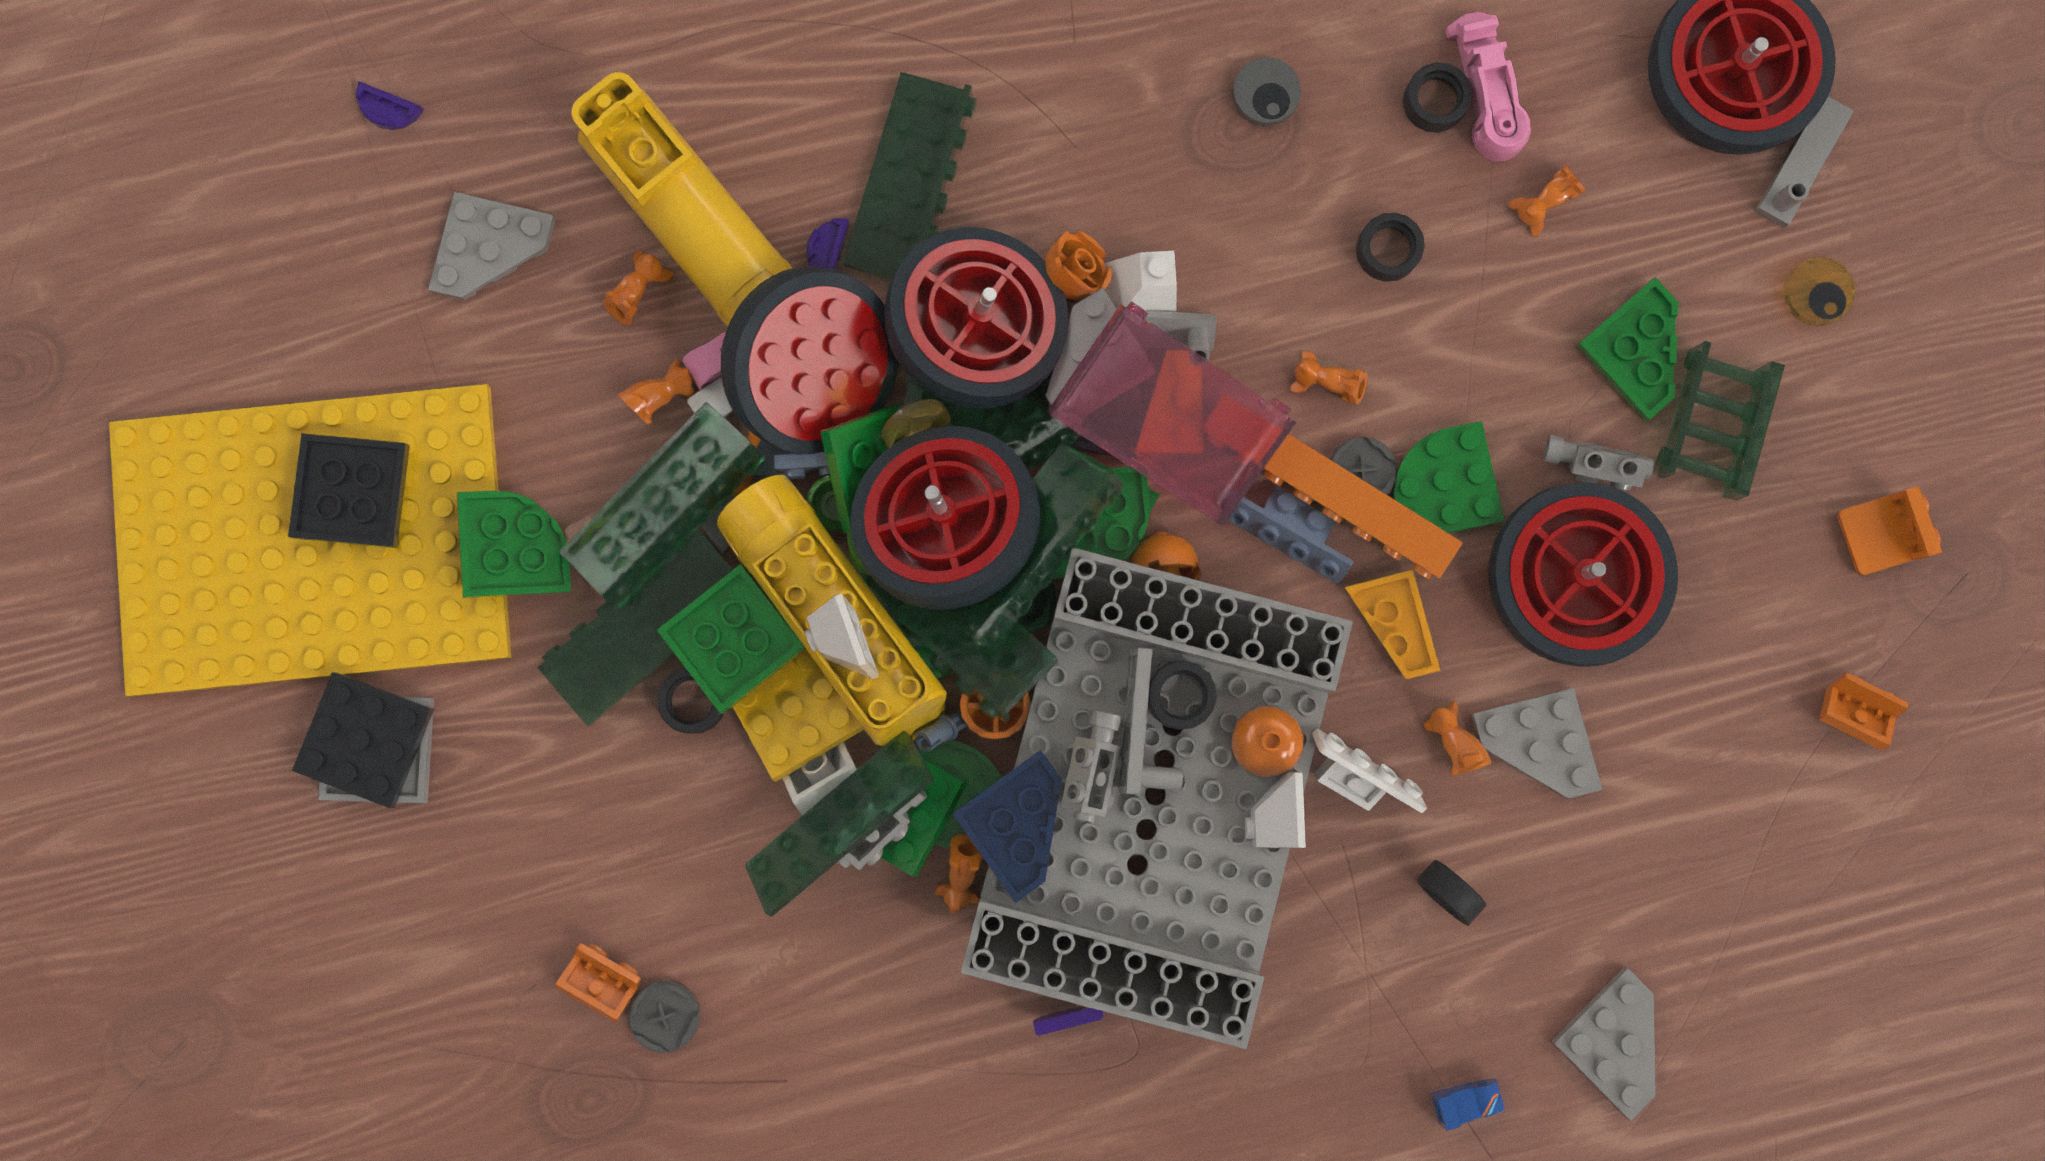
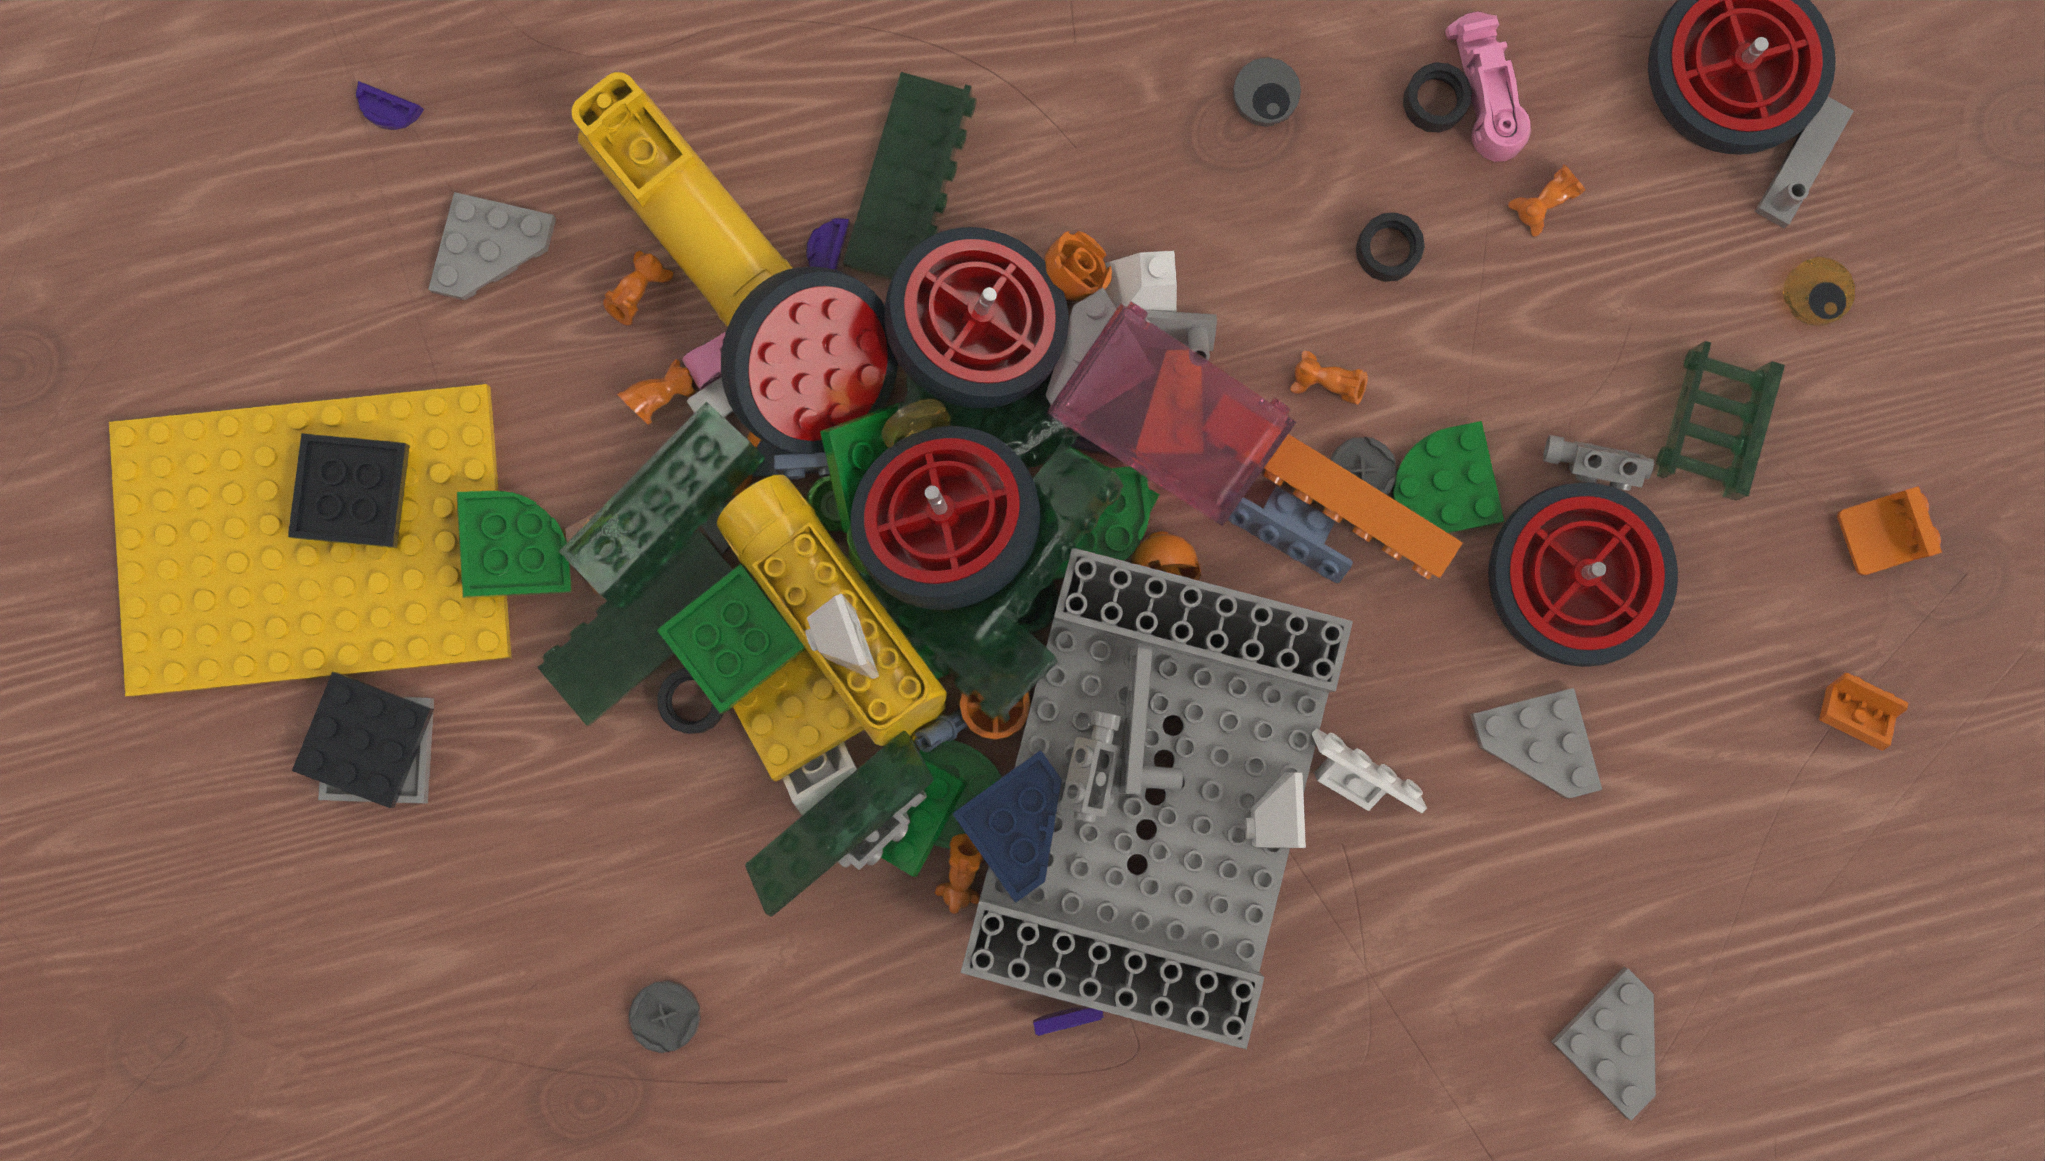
(599, 982): orange bracket -> none
(1208, 691): black tyre -> none
(1267, 741): orange cylinder -> none
(1398, 620): light orange wing -> none
(1451, 892): black tyre -> none
(1462, 746): orange animal -> none
(1467, 1102): blue leg -> none
(1638, 349): green plate -> none

